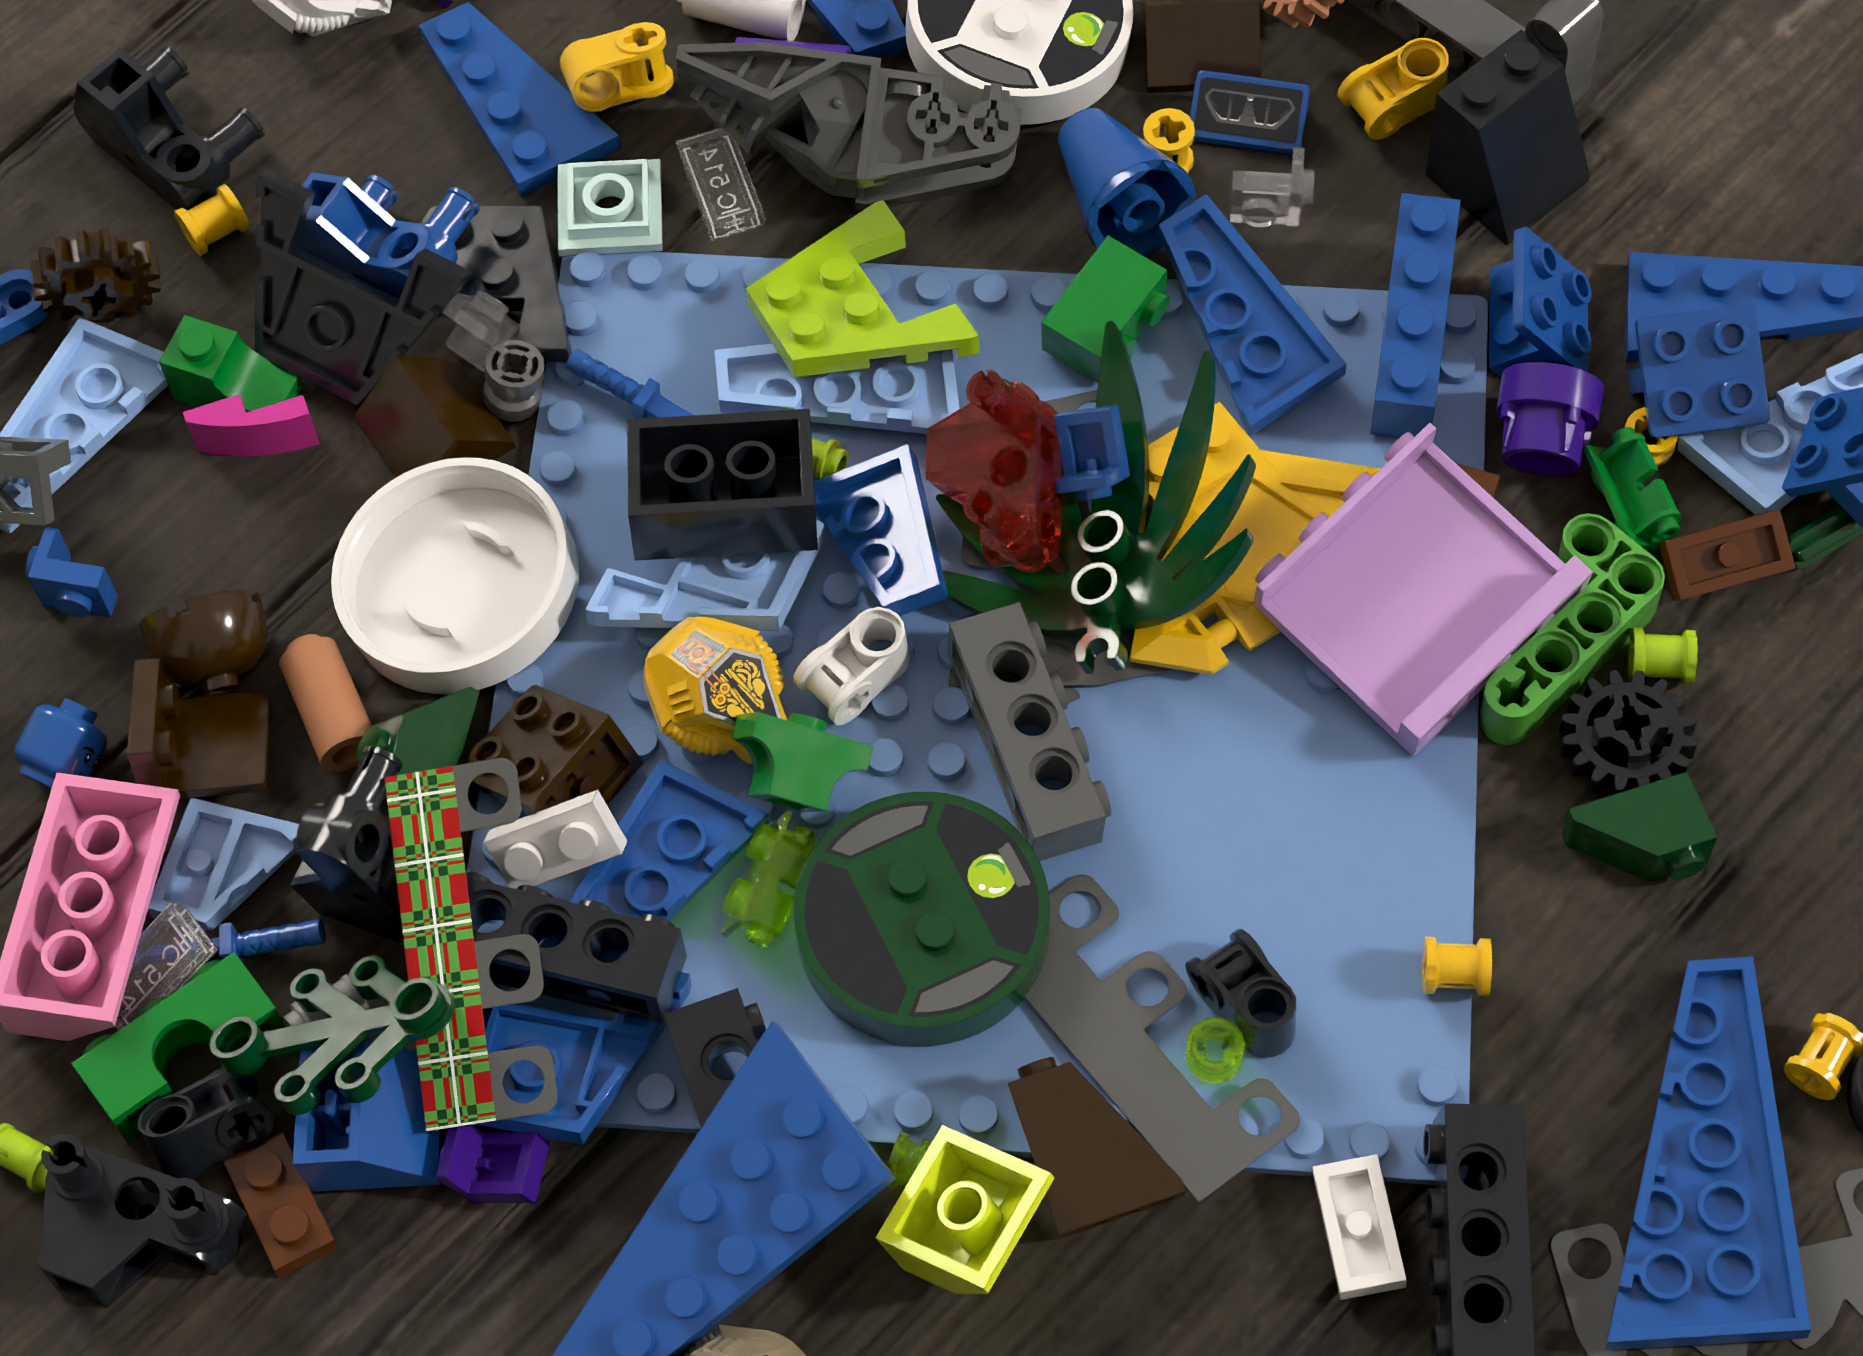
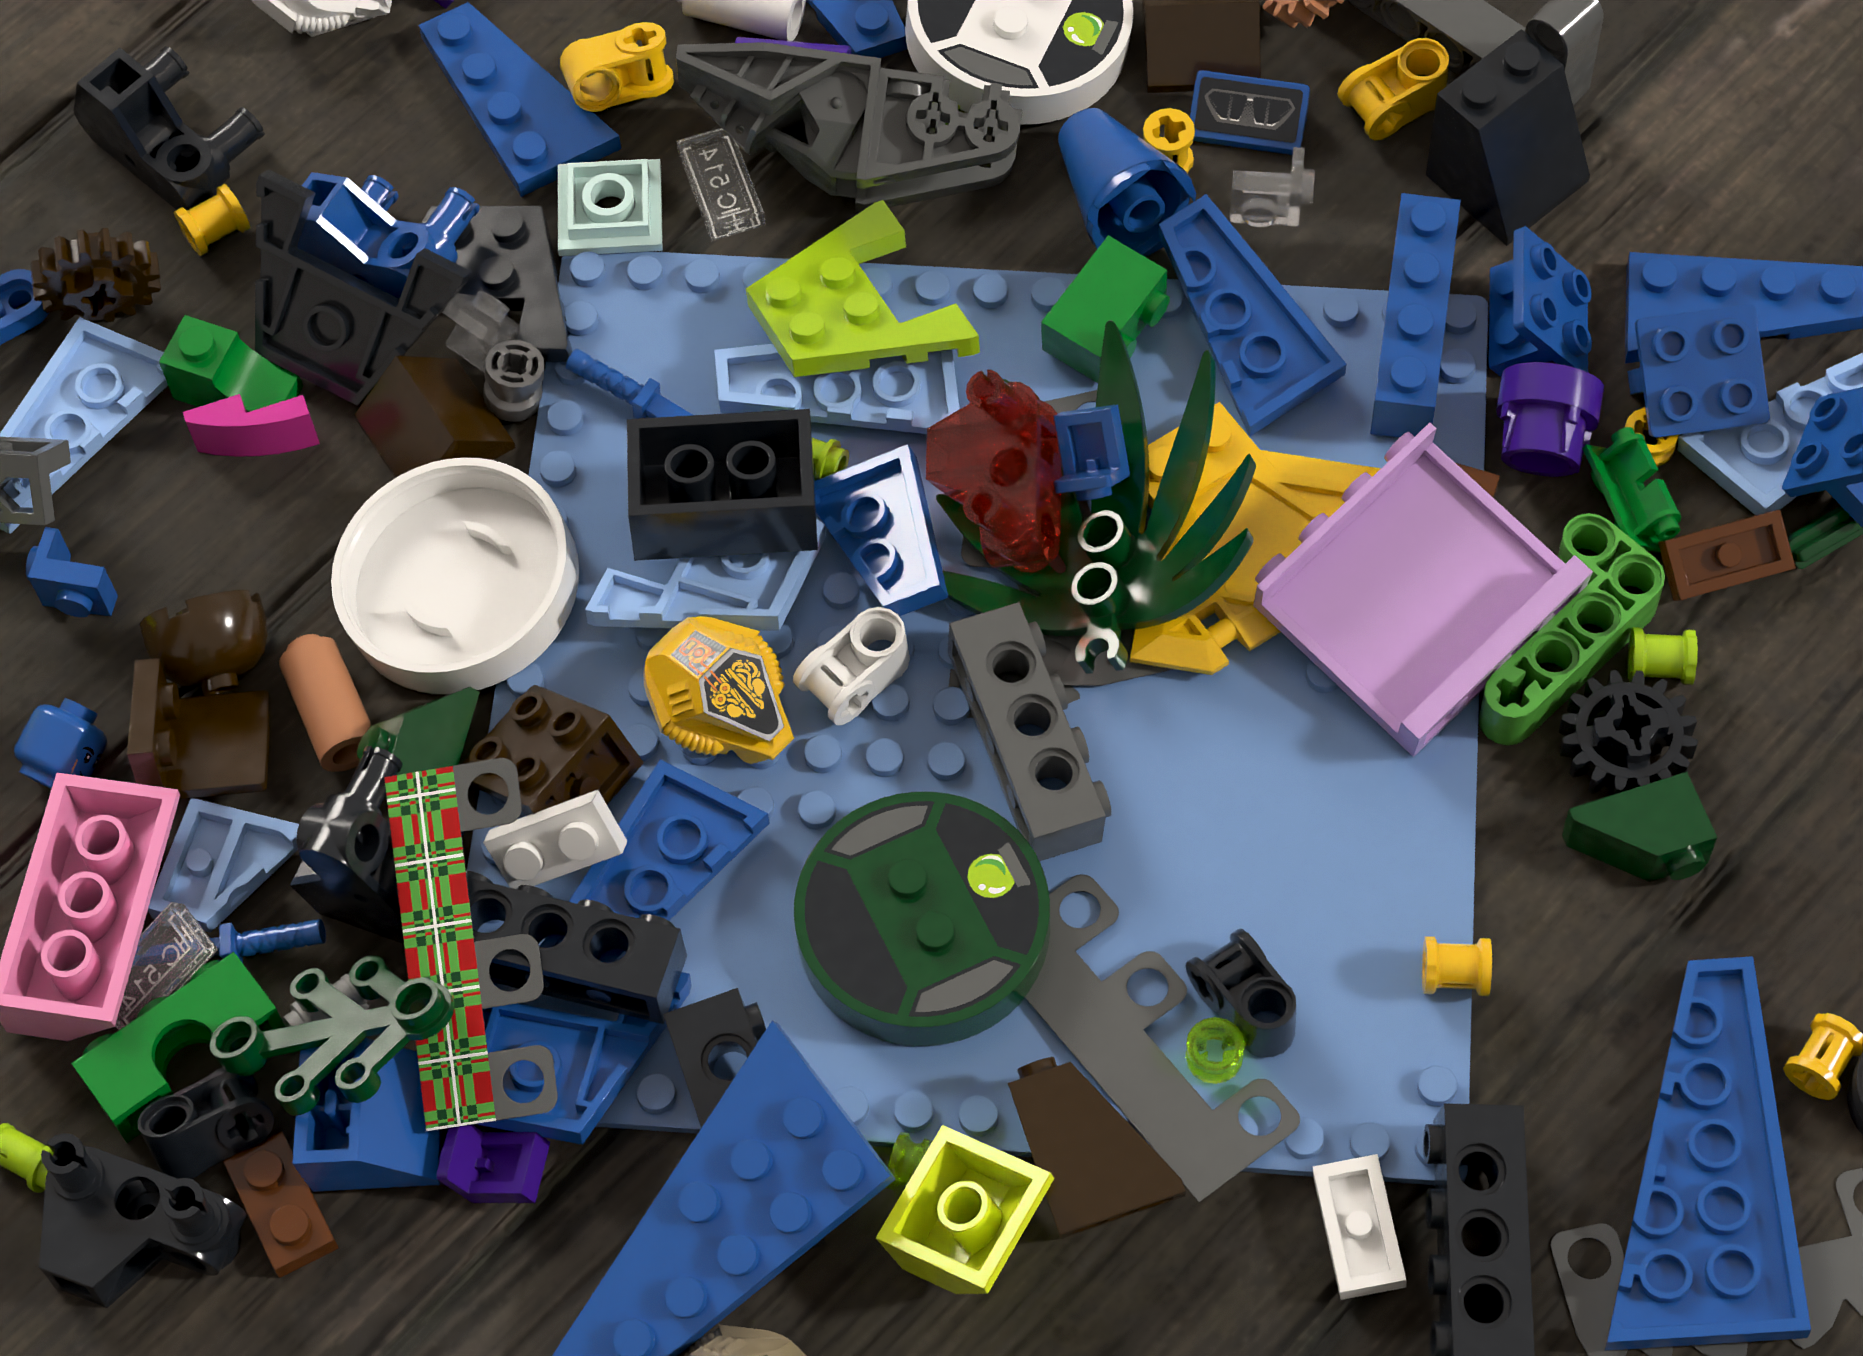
(756, 901): clear neon green hinge -> none
(797, 759): green brick -> none

